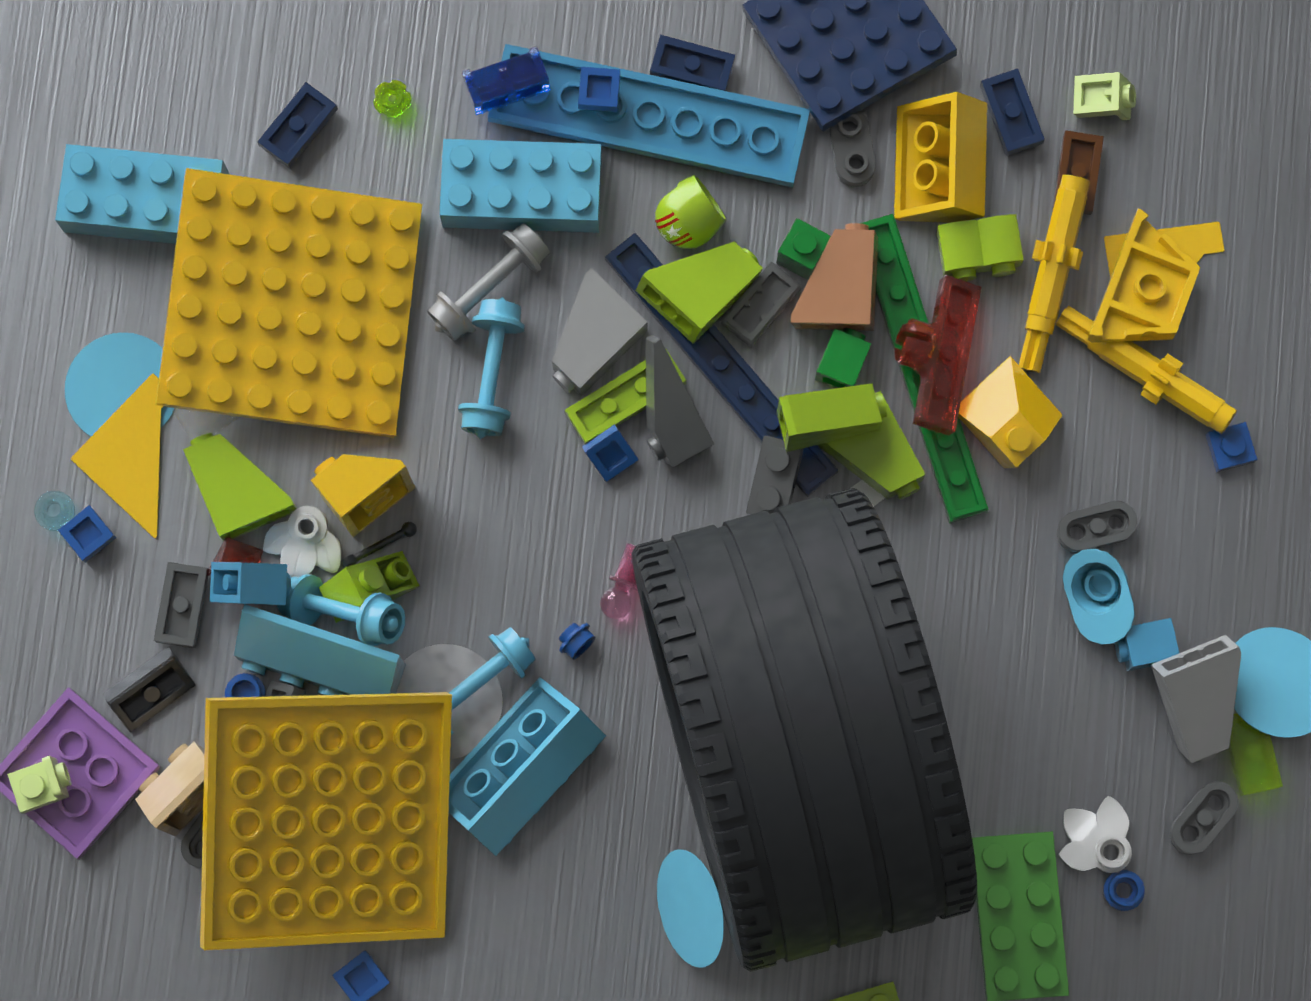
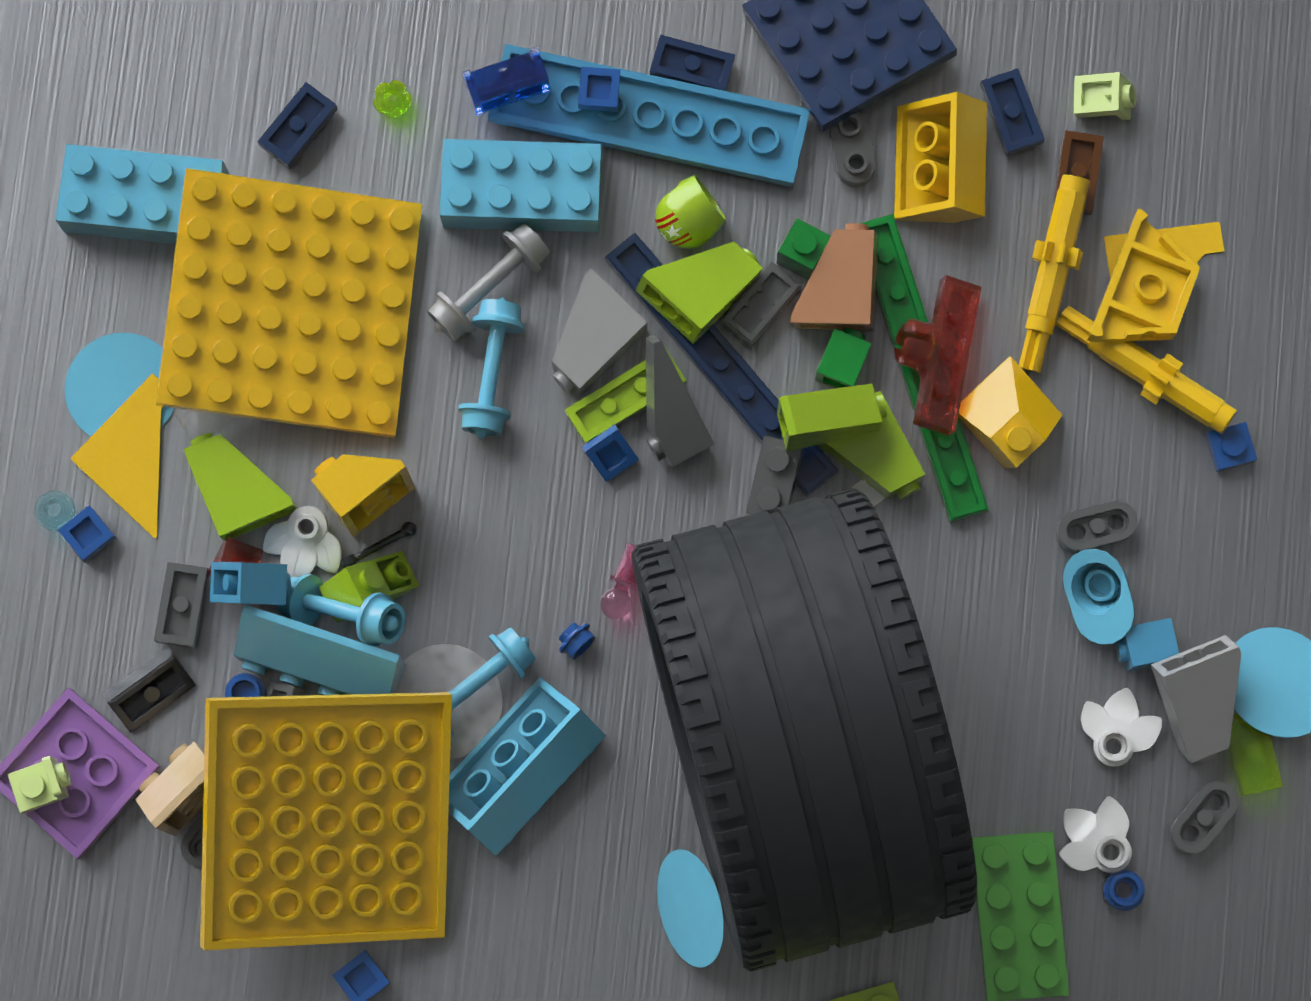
(980, 247): lime brick -> none
(1119, 722): none -> white plate

